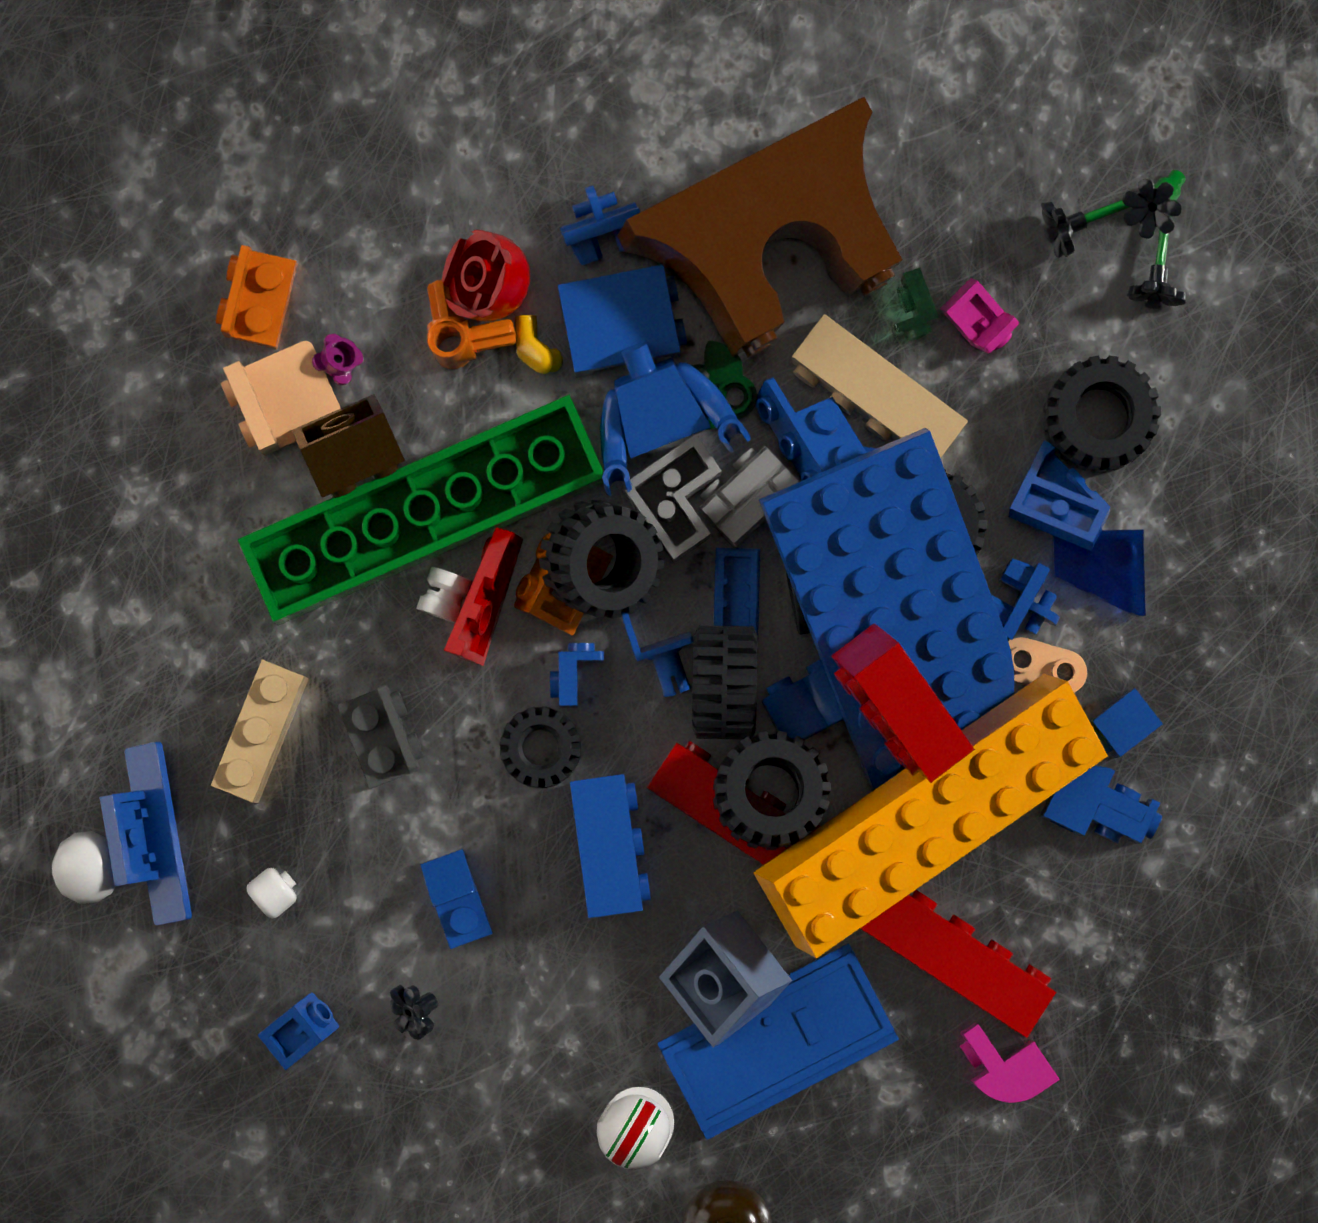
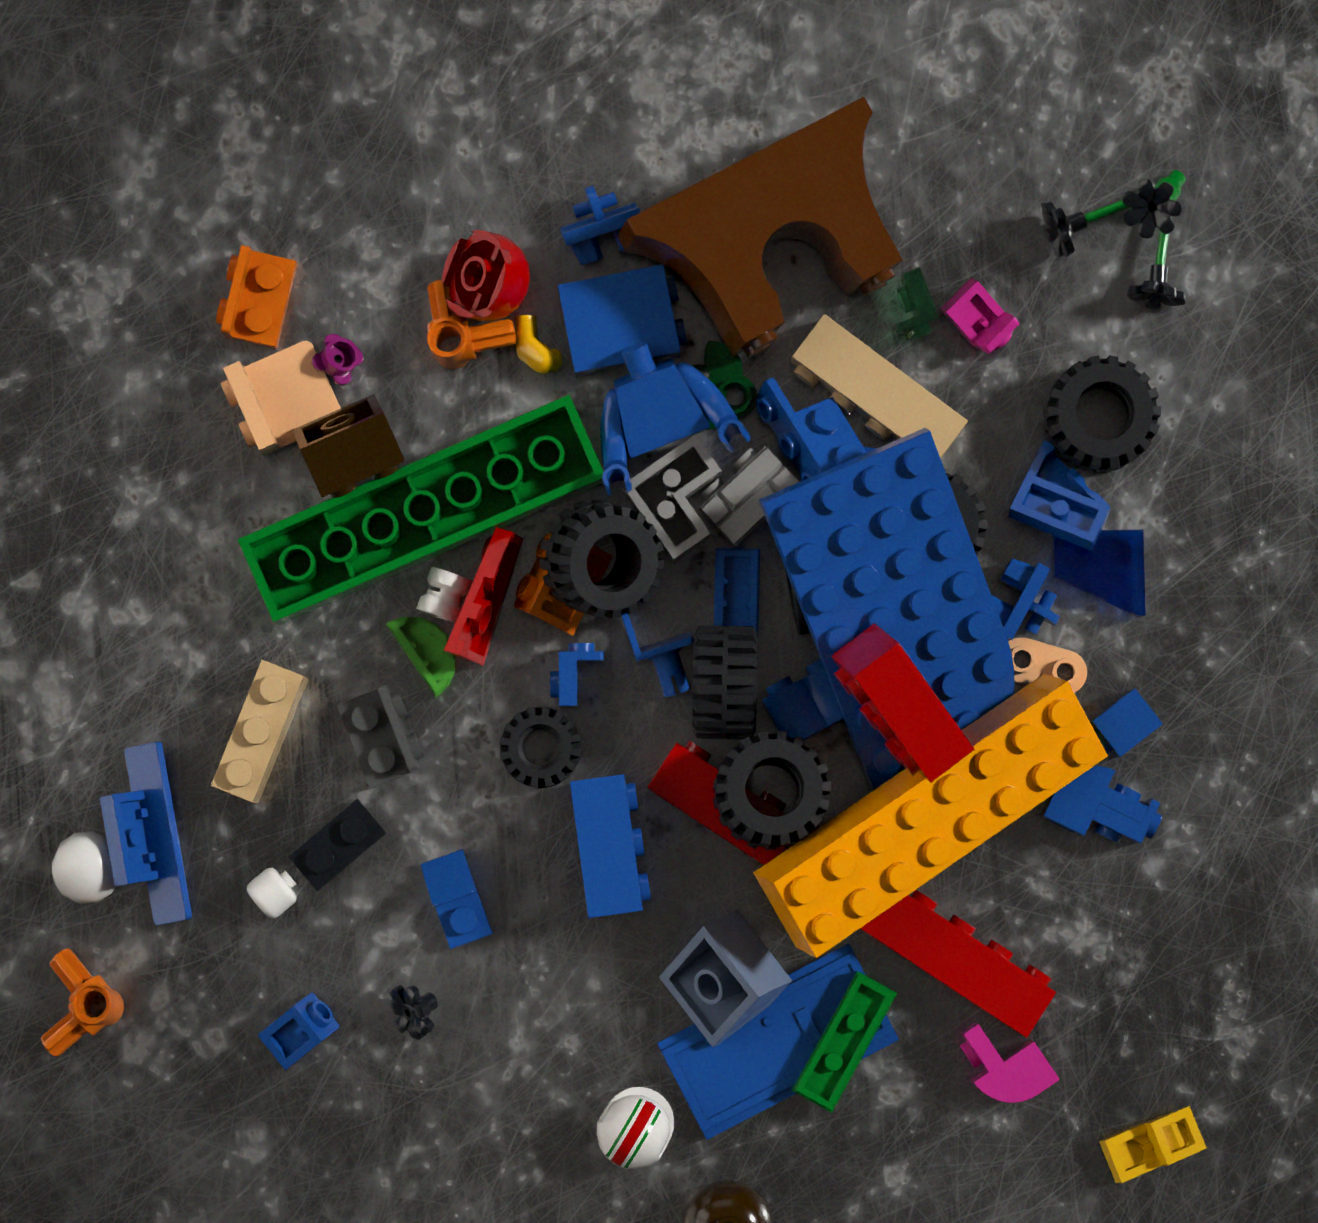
(83, 989): none -> orange axle
(337, 845): none -> black plate
(425, 647): none -> bright green tile
(844, 1041): none -> green tile
(1152, 1144): none -> yellow slope

